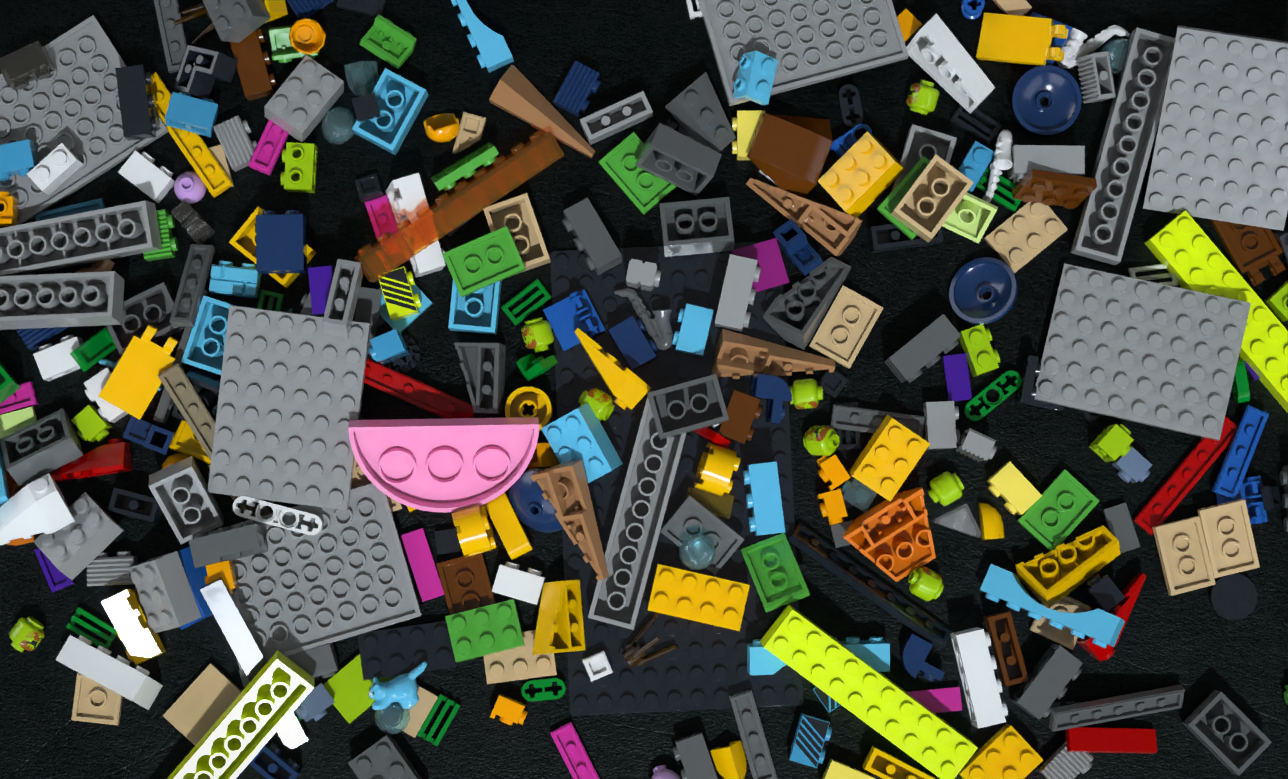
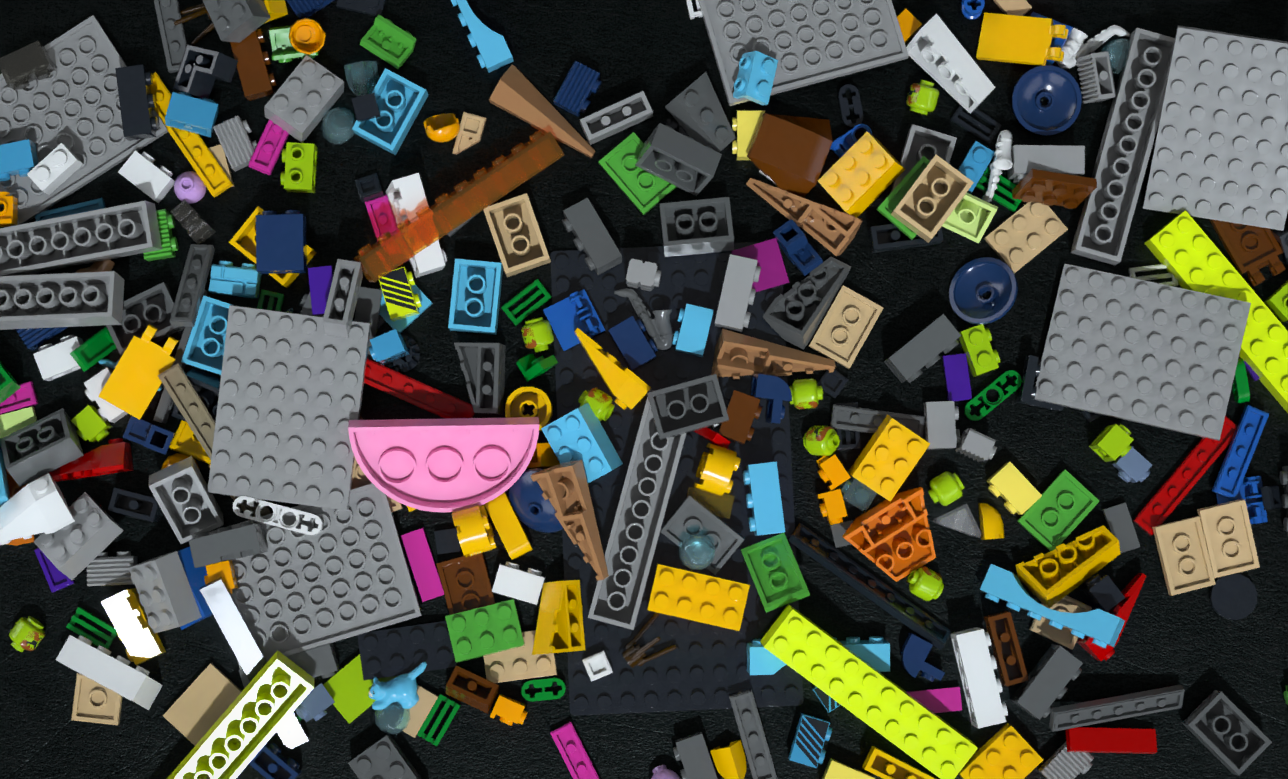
(465, 167): bright green plate -> none
(472, 689): none -> reddish brown brick
(484, 261): bright green plate -> none

